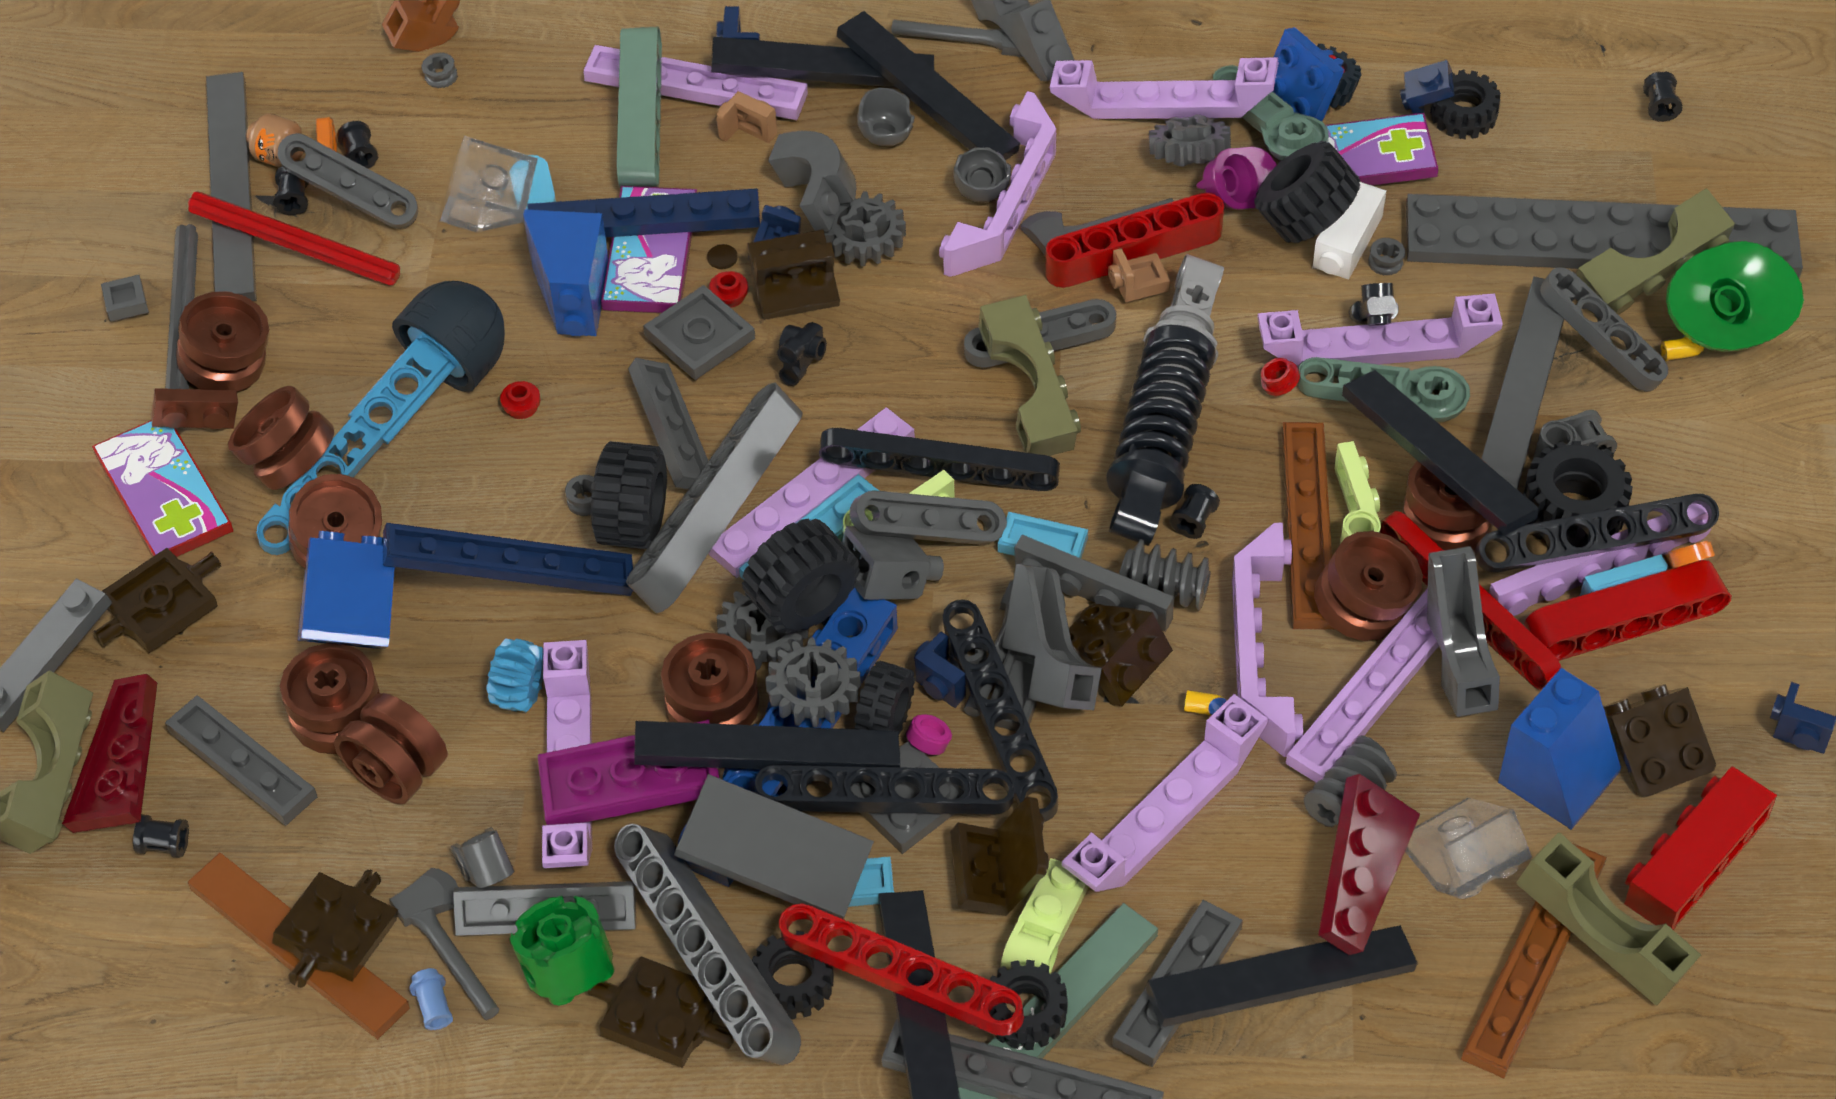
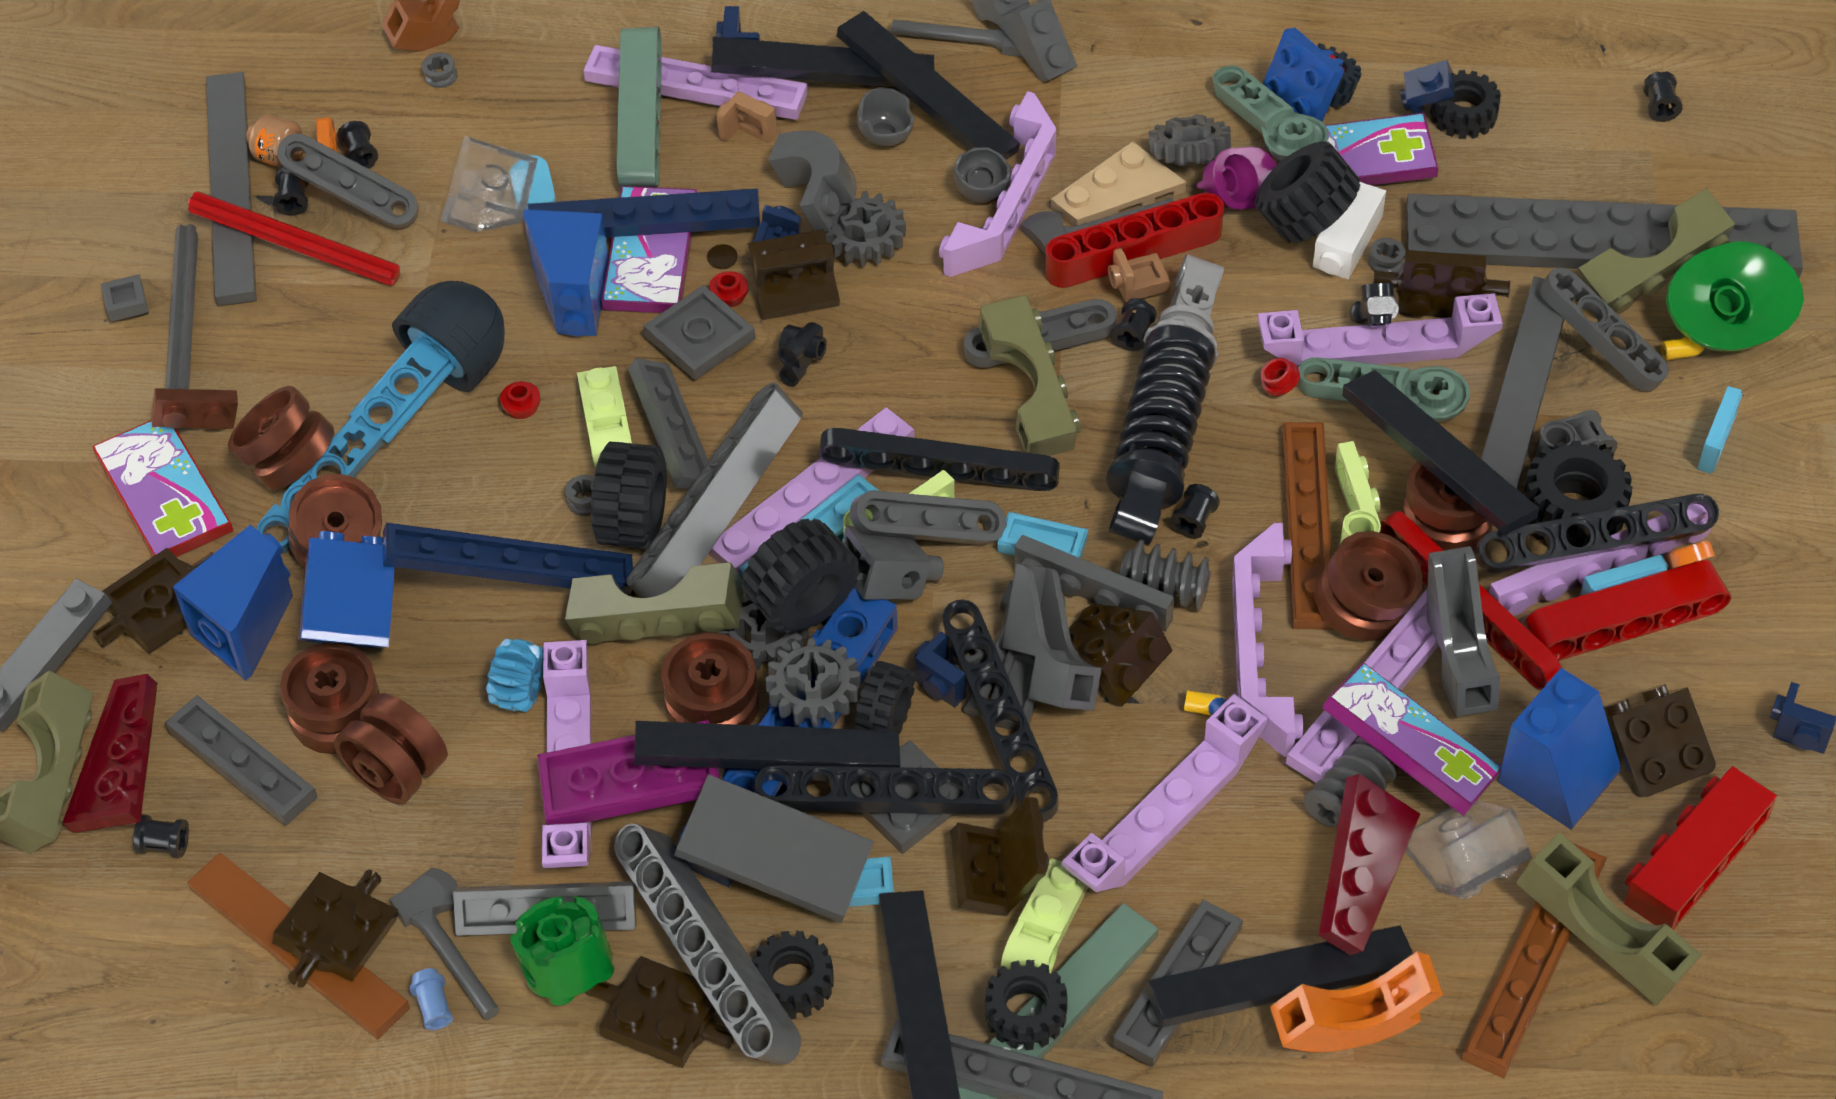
(222, 341): copper wheel -> none
(237, 599): none -> blue slope
(483, 859): dark grey piece -> none
(603, 408): none -> yellowish green plate
(701, 602): none -> olive arch
(896, 974): red beam -> none
(929, 734): dark pink tile -> none
(1078, 86): lavender slope -> none
(1117, 183): none -> tan wing
(1134, 324): none -> black bush
(1357, 1016): none -> orange arch
(1412, 738): none -> tile
(1433, 280): none -> dark brown plate
(1720, 430): none -> medium azure tile

